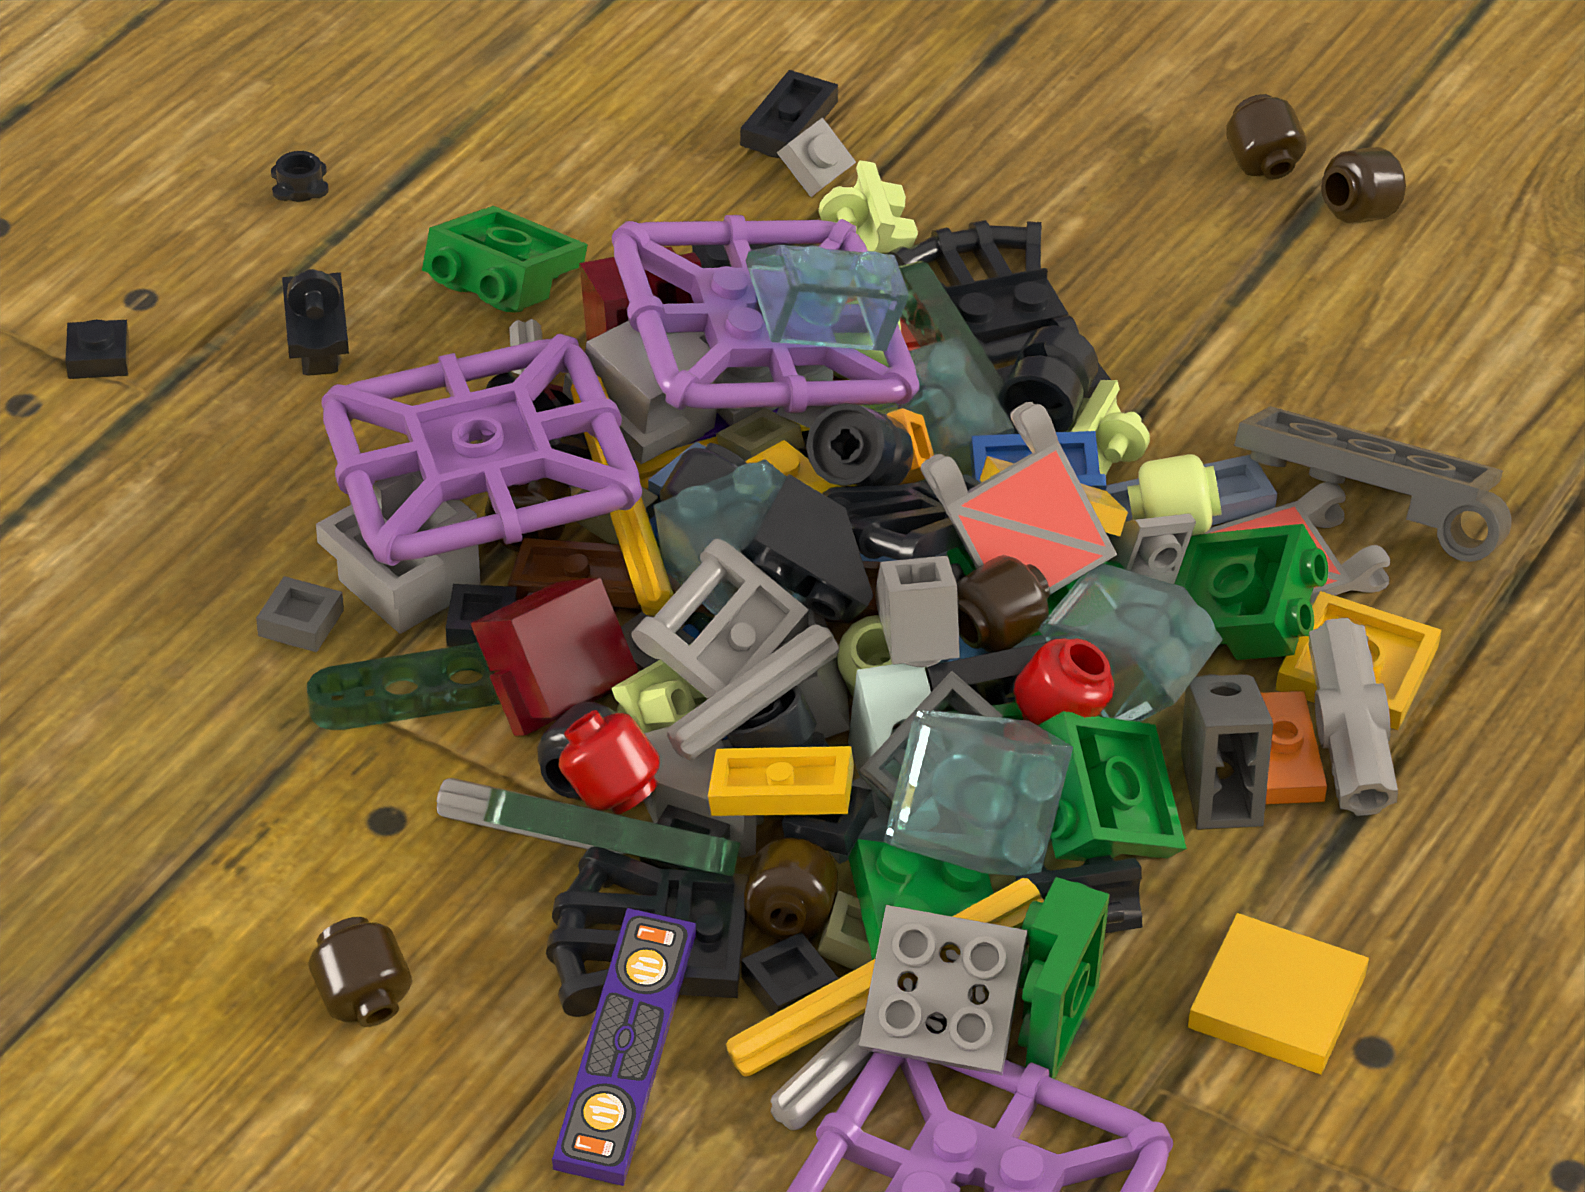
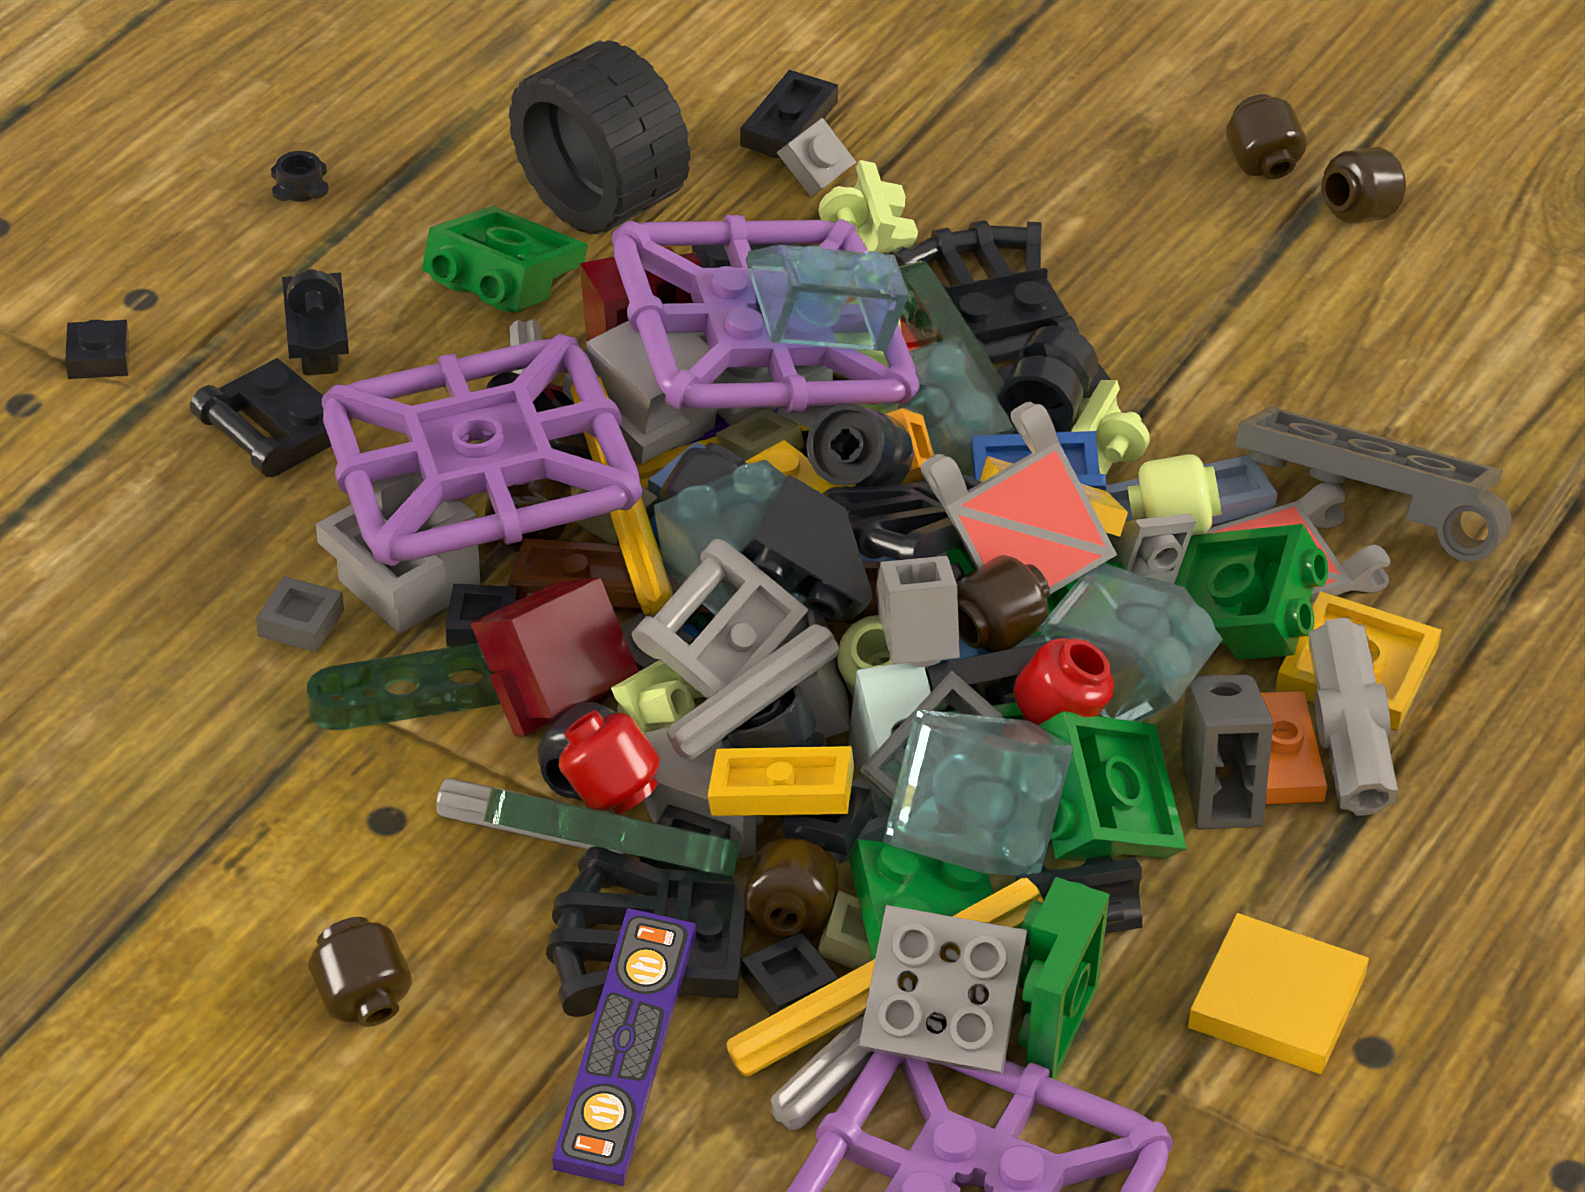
(276, 402): none -> black plate
(599, 136): none -> black tyre

